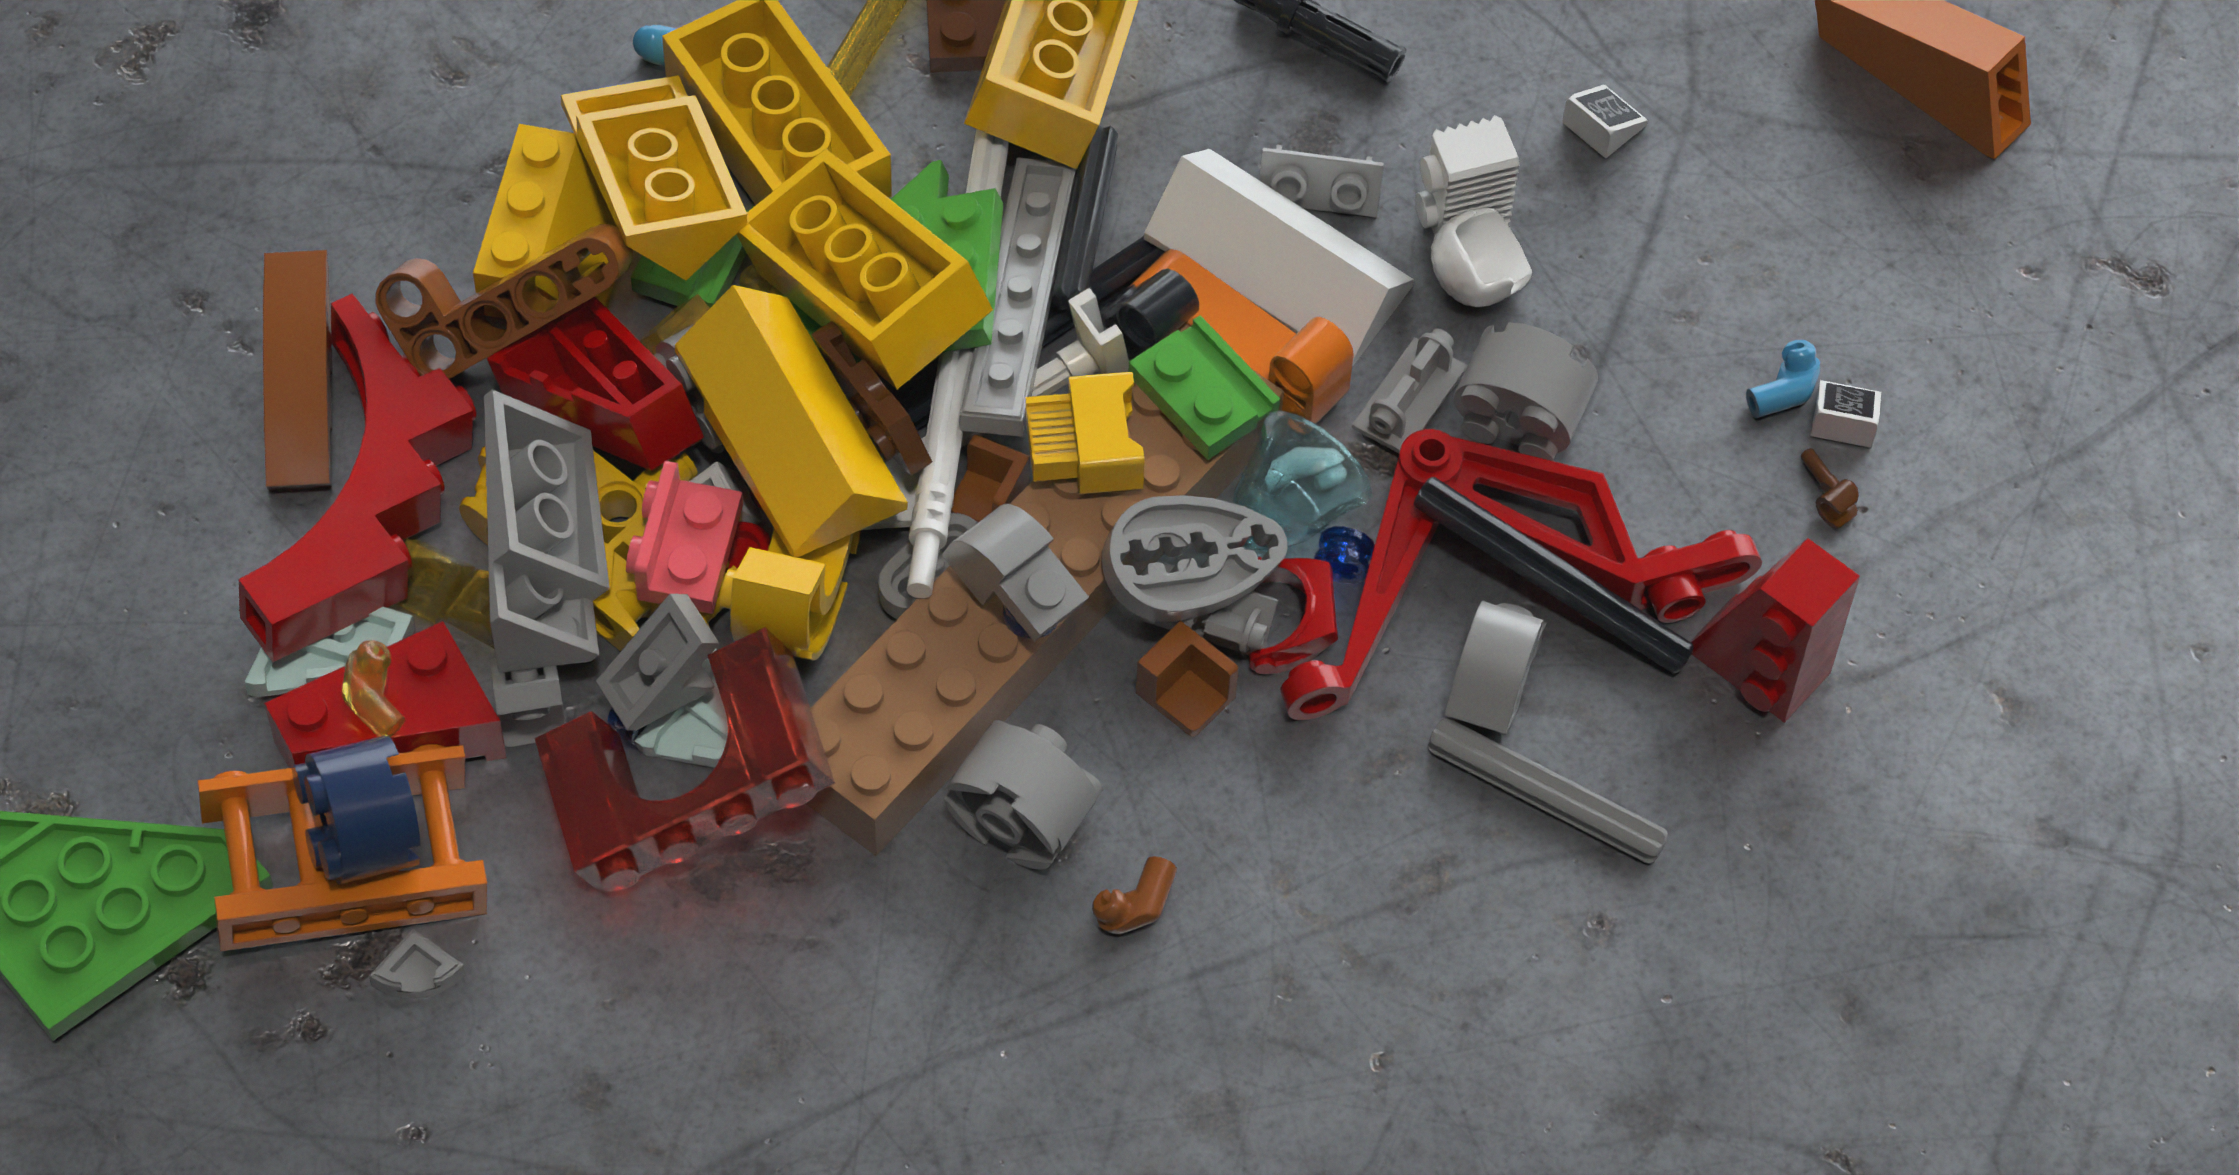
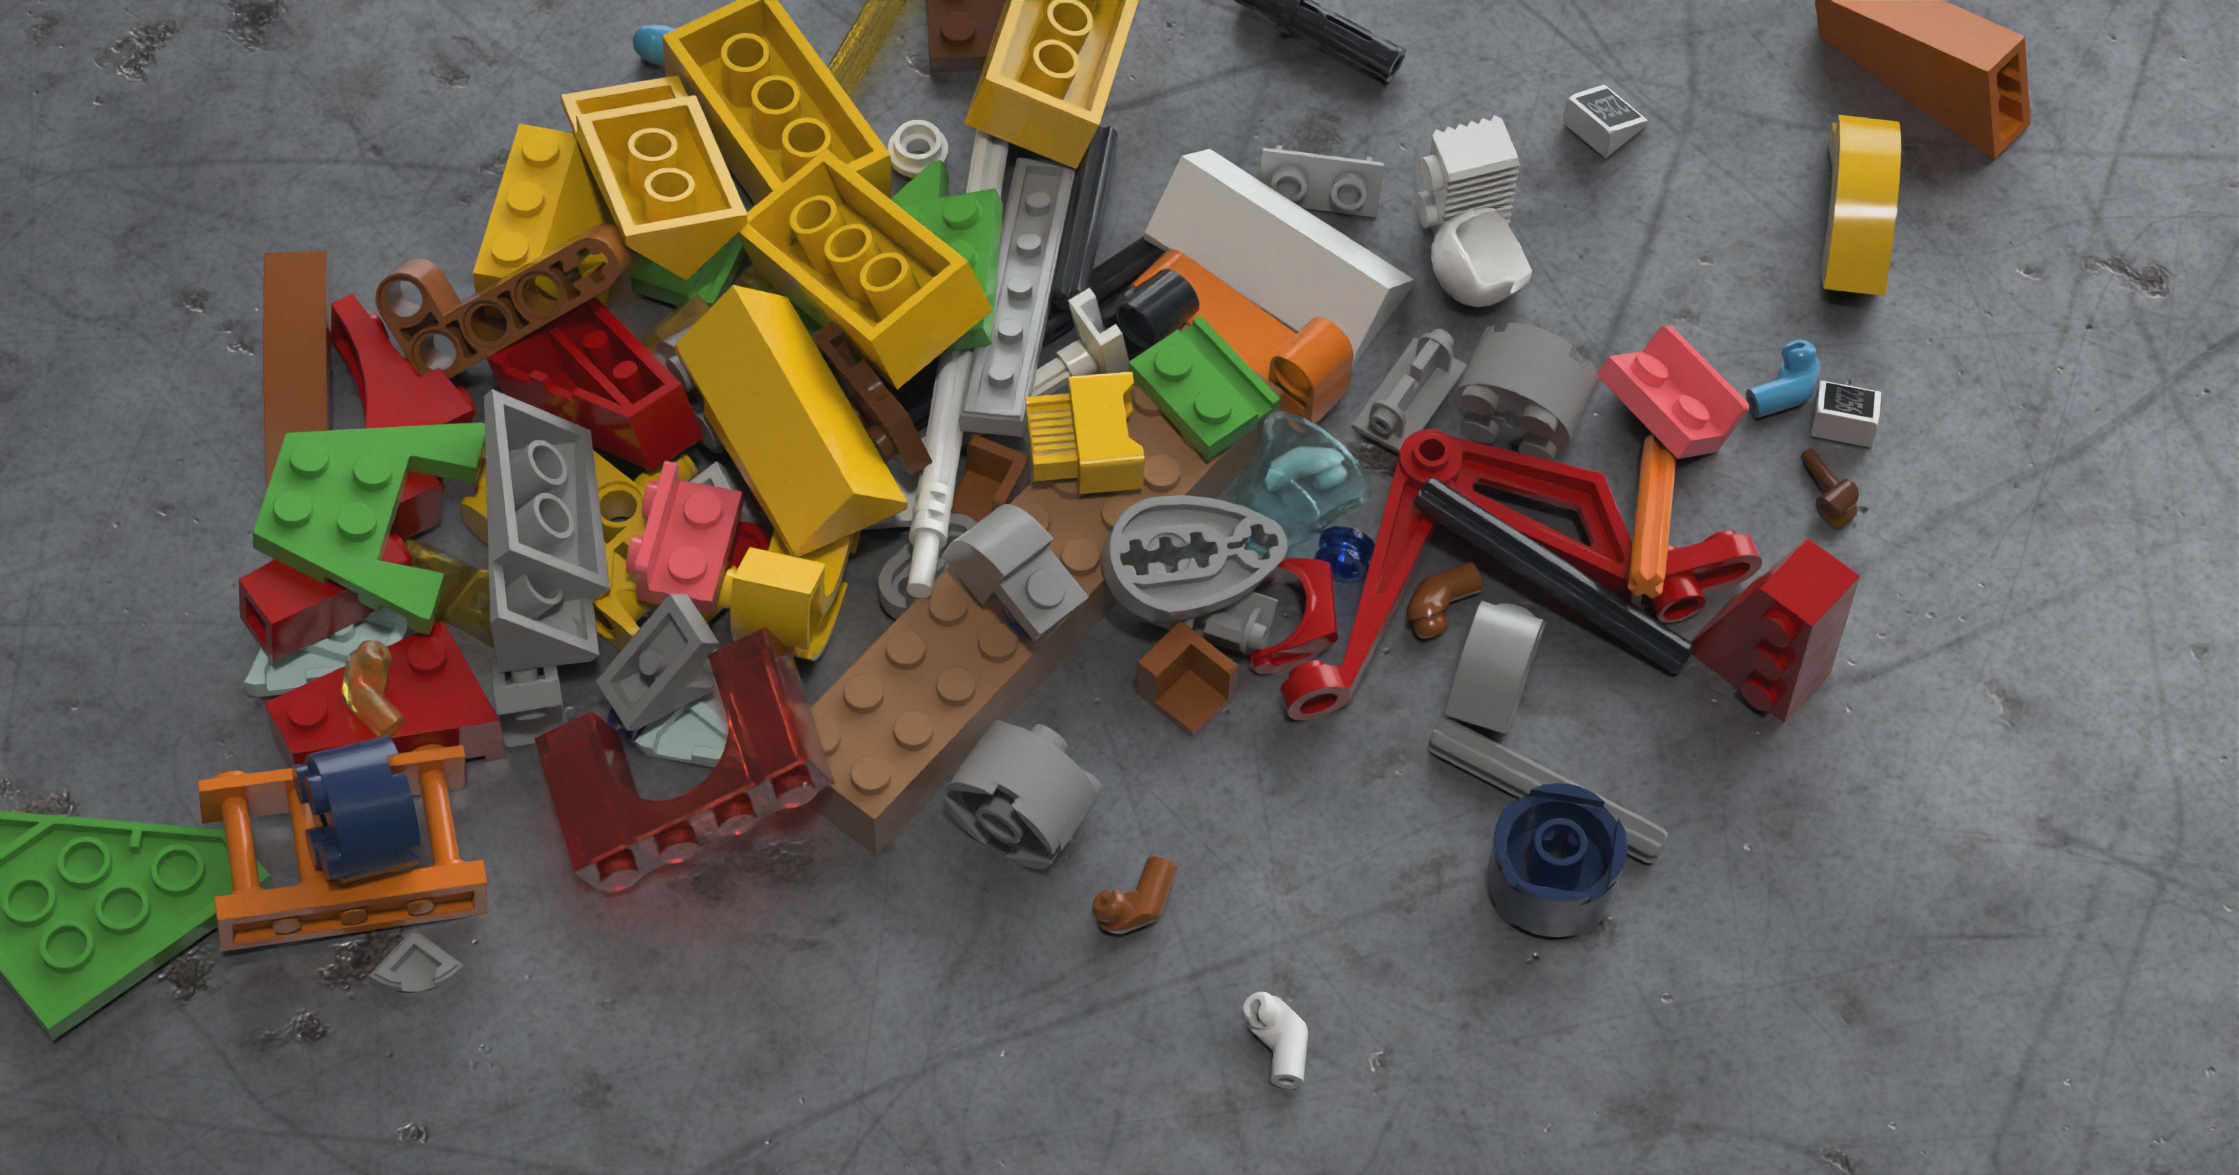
(338, 501): none -> bright green wing
(916, 136): none -> white plate
(1282, 1033): none -> white arm
(1435, 594): none -> dark orange arm
(1556, 861): none -> dark blue brick
(1652, 519): none -> orange axle
(1676, 394): none -> coral bracket
(1862, 204): none -> yellow arch

